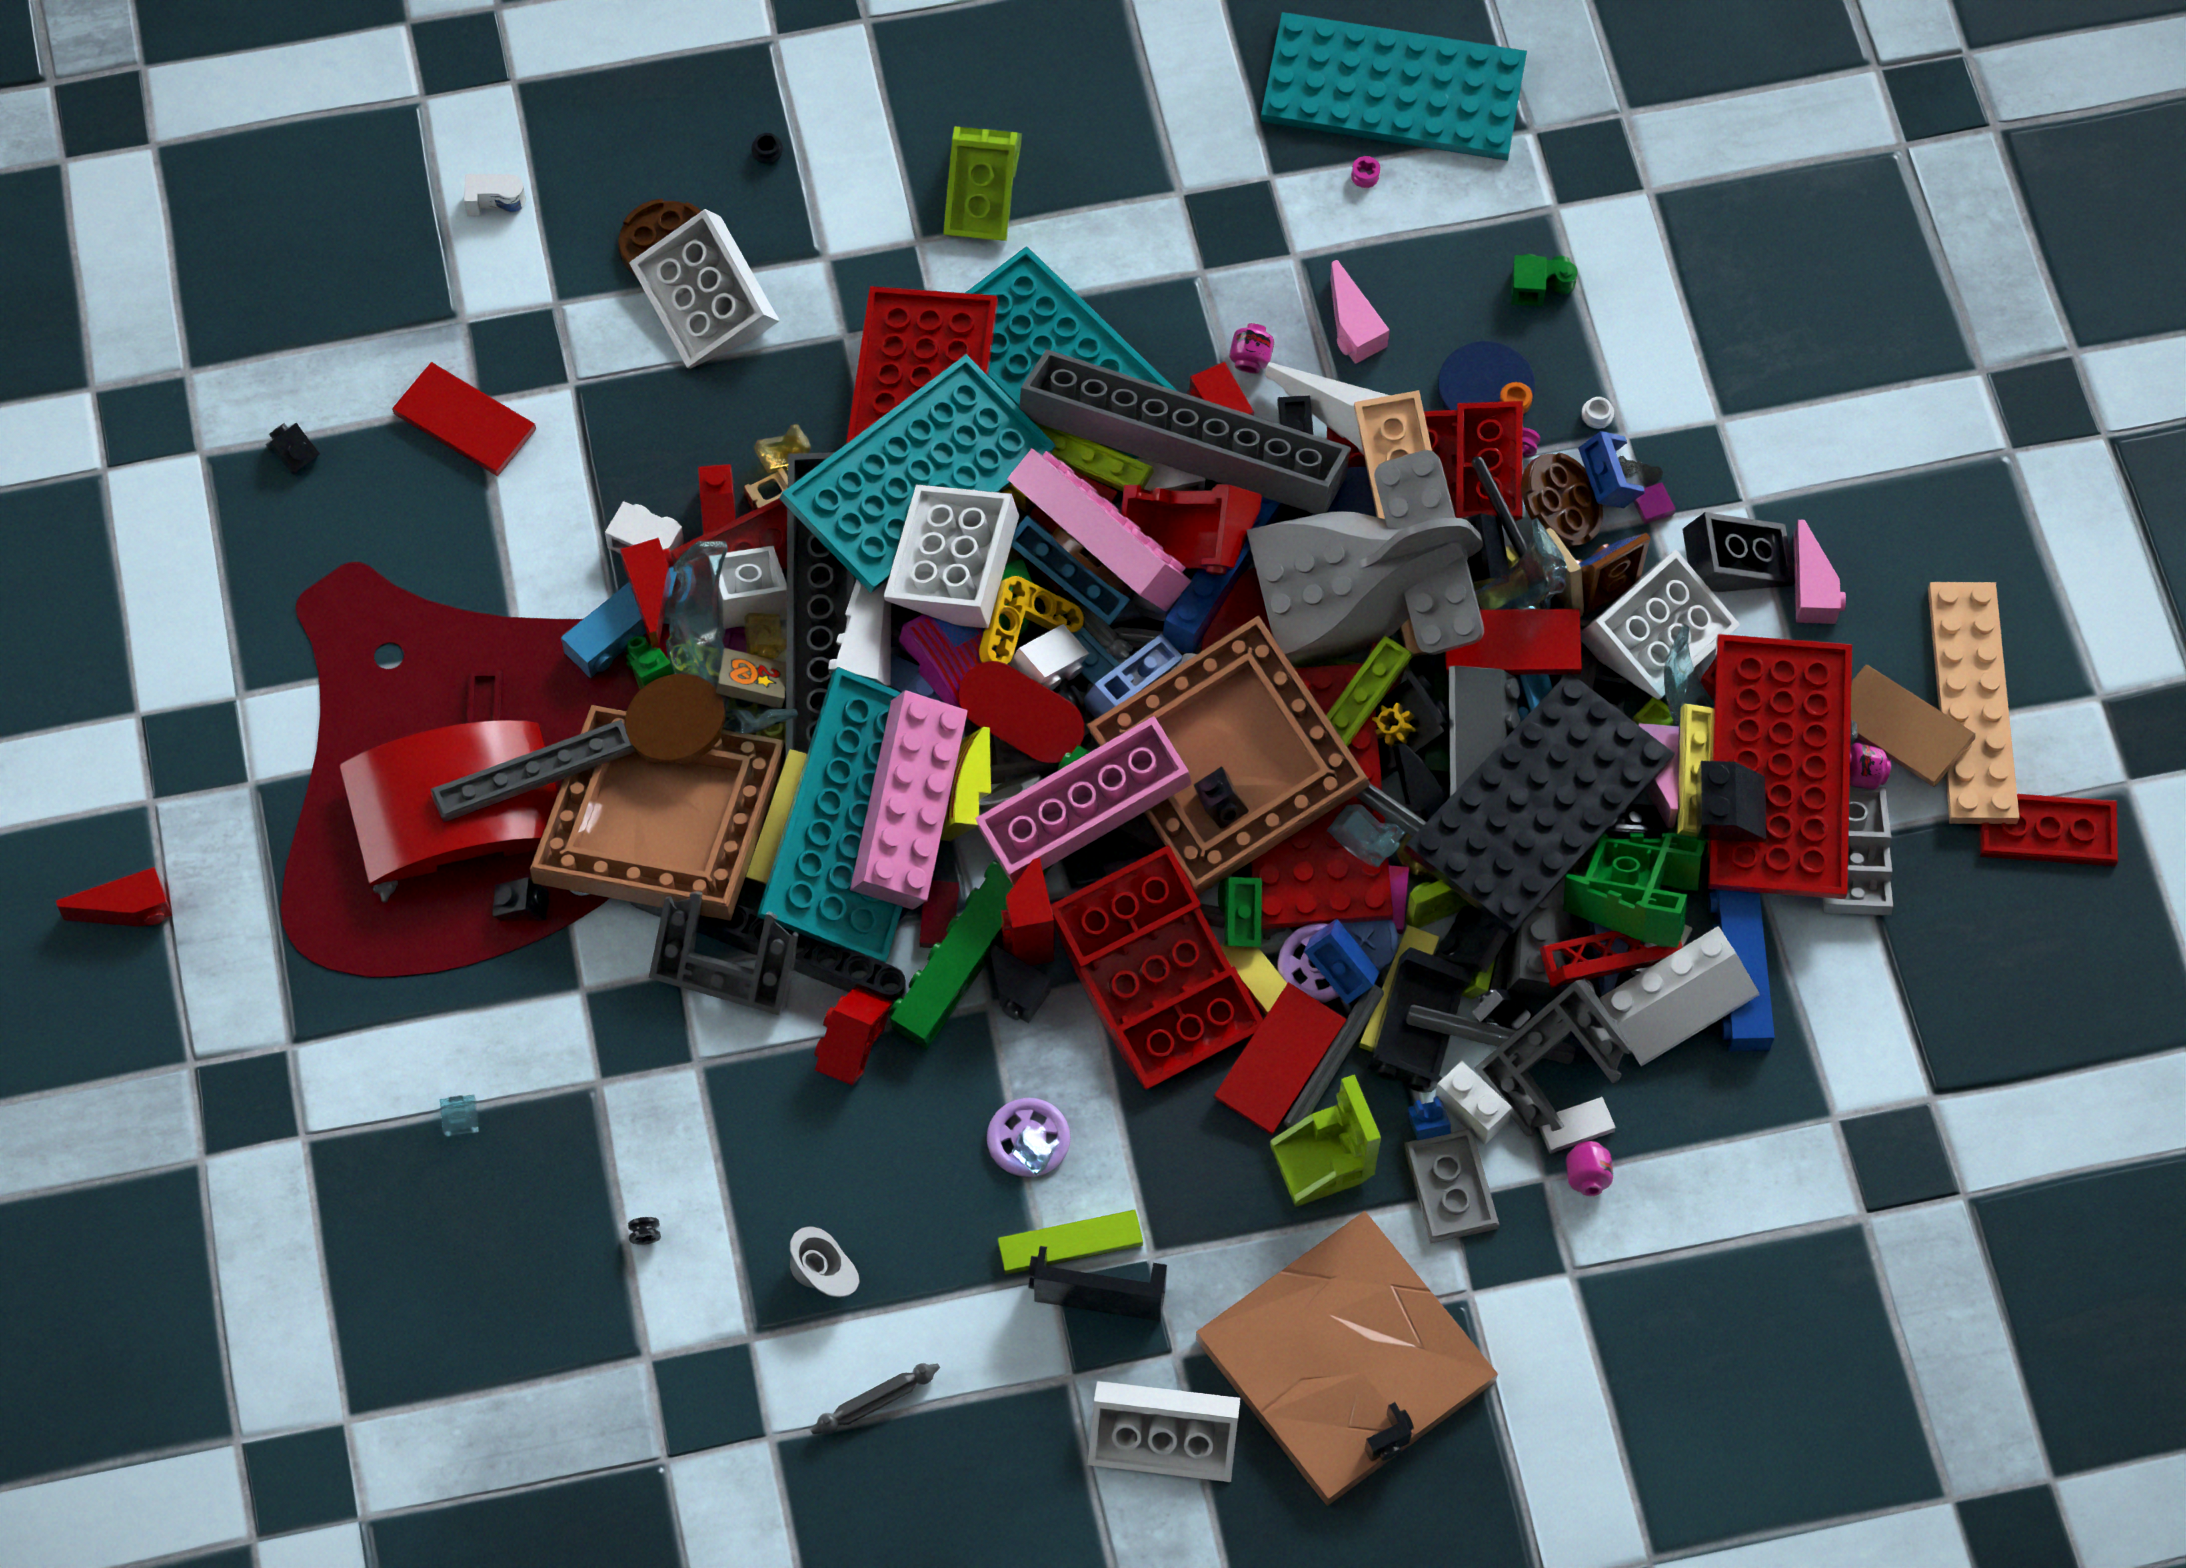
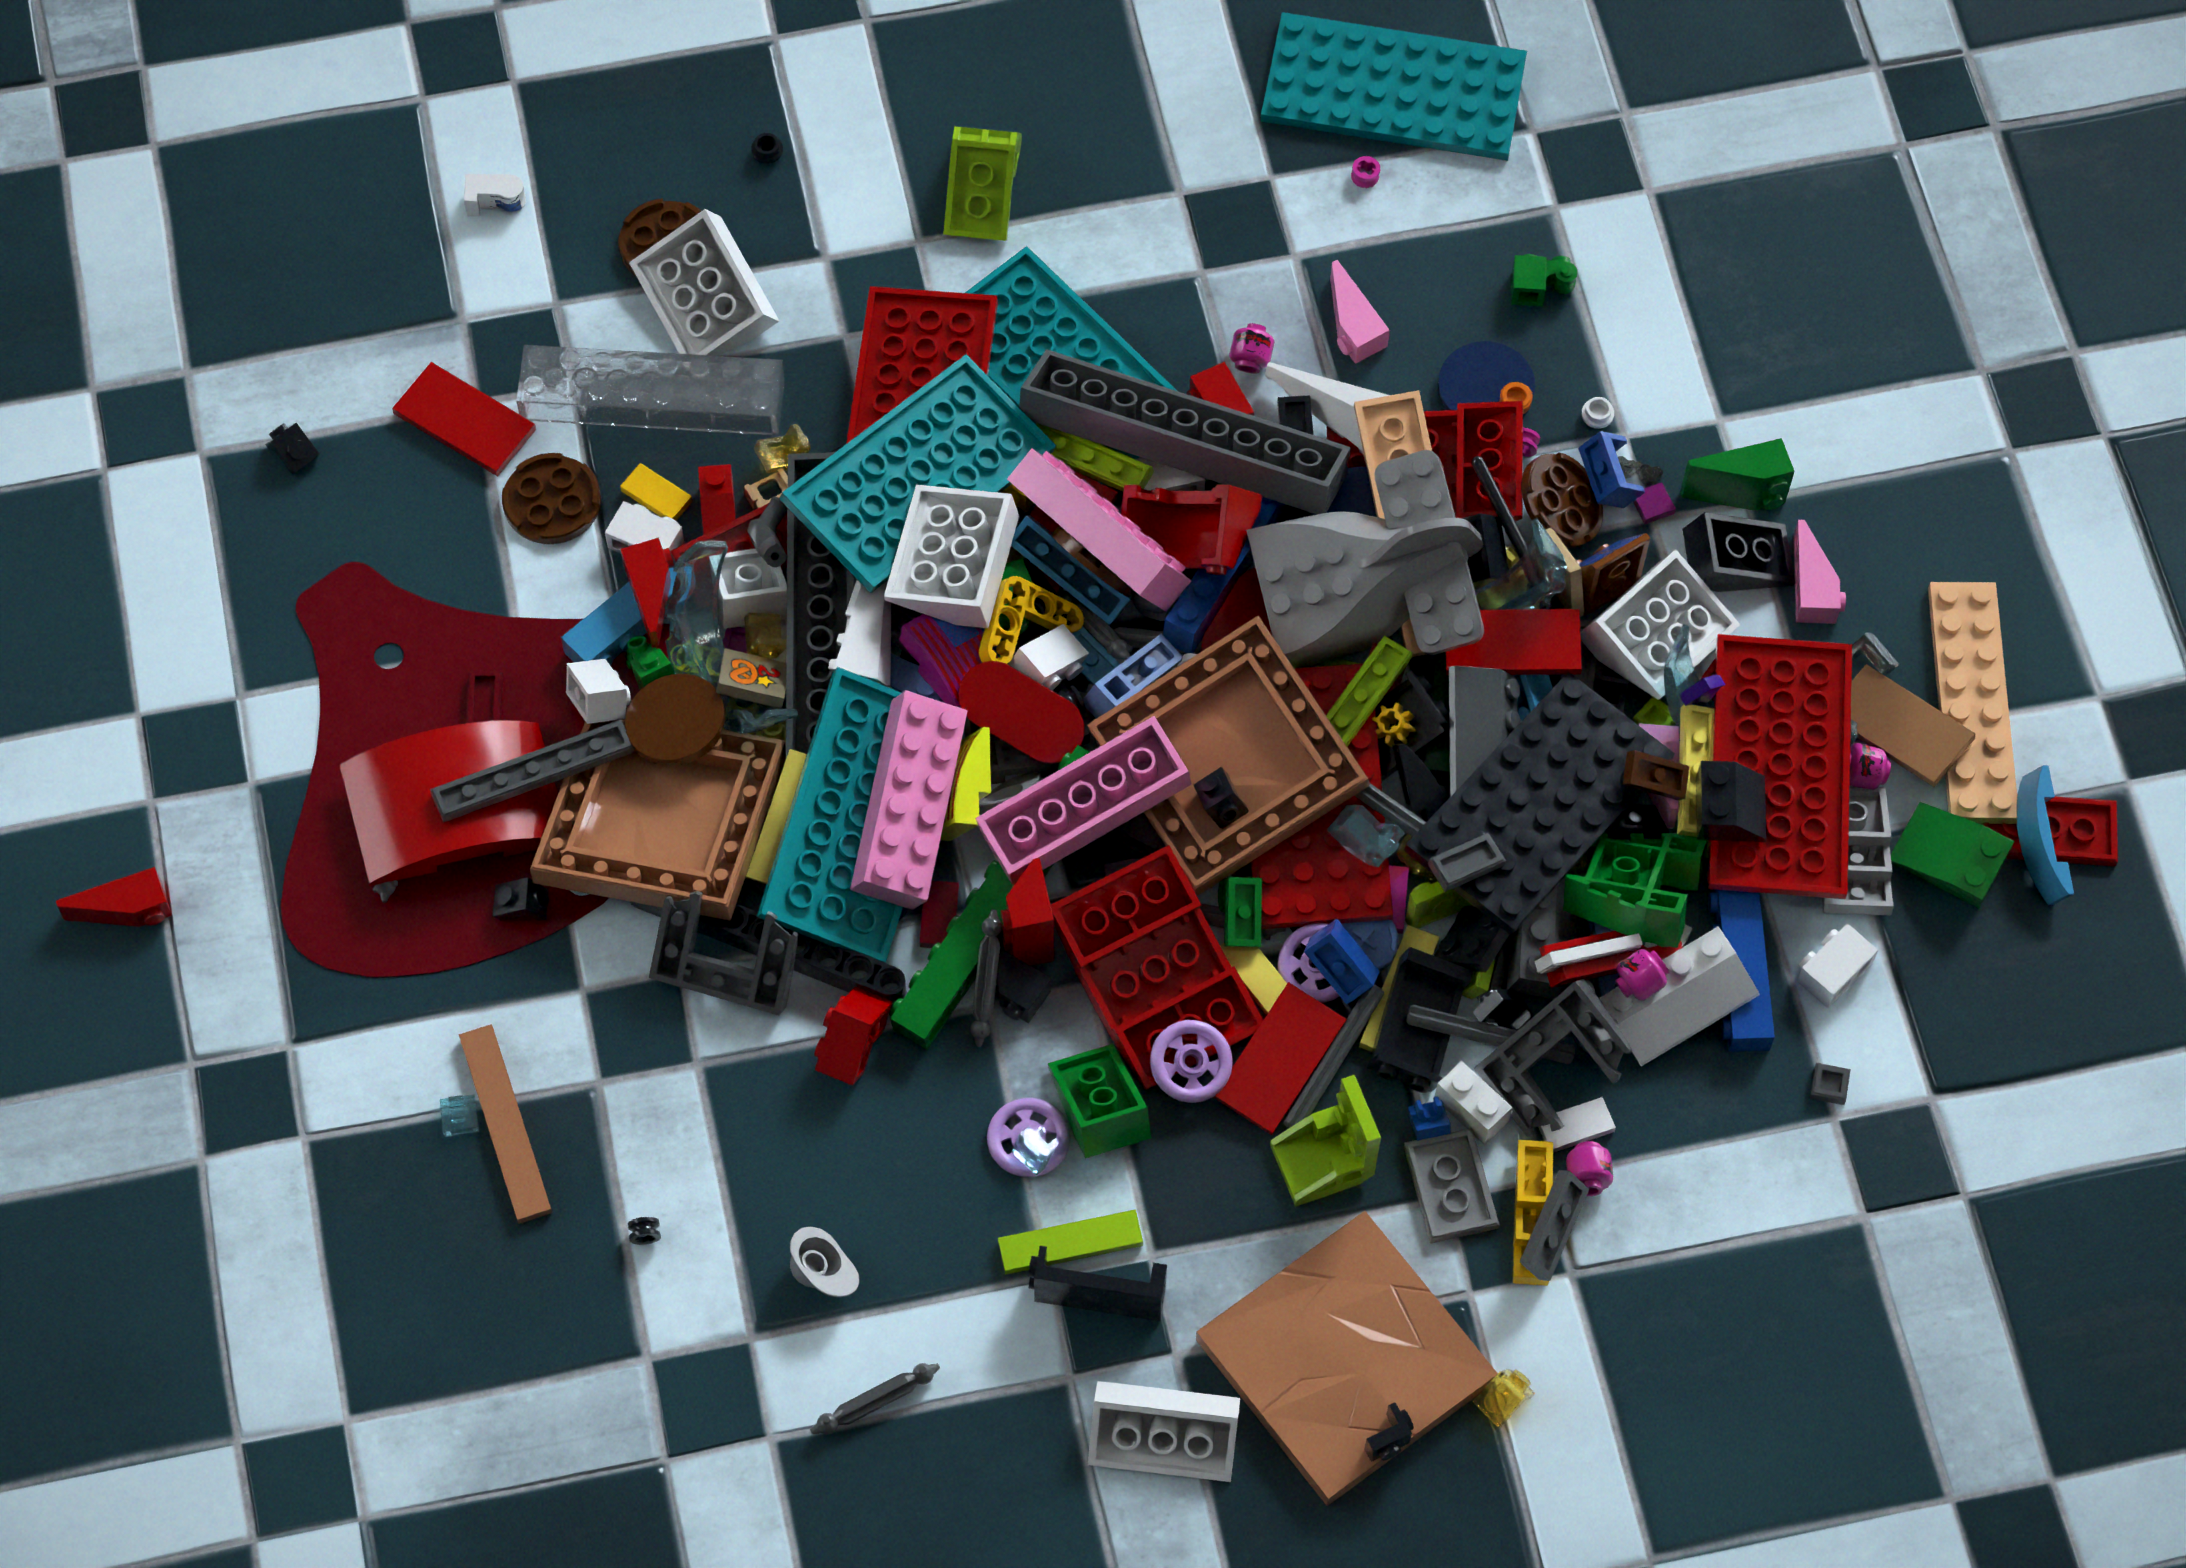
(505, 1124): none -> nougat tile
(551, 498): none -> reddish brown tile
(597, 691): none -> white brick
(650, 390): none -> clear brick
(656, 493): none -> yellow tile
(764, 536): none -> dark grey arm
(986, 978): none -> dark grey wheel
(1100, 1101): none -> green slope
(1206, 1036): none -> lavender plate
(1466, 862): none -> dark grey tile
(1504, 1395): none -> clear yellow bracket
(1532, 1188): none -> yellow slope
(1554, 1225): none -> dark grey plate
(1587, 952): none -> white tile
(1641, 974): none -> dark pink head
(1656, 775): none -> reddish brown plate
(1702, 690): none -> dark purple tile
(1741, 477): none -> green slope
(1830, 1083): none -> dark grey tile
(1836, 964): none -> white brick
(1875, 652): none -> clear smoke tile
(1951, 853): none -> green slope
(2036, 840): none -> dark azure slope

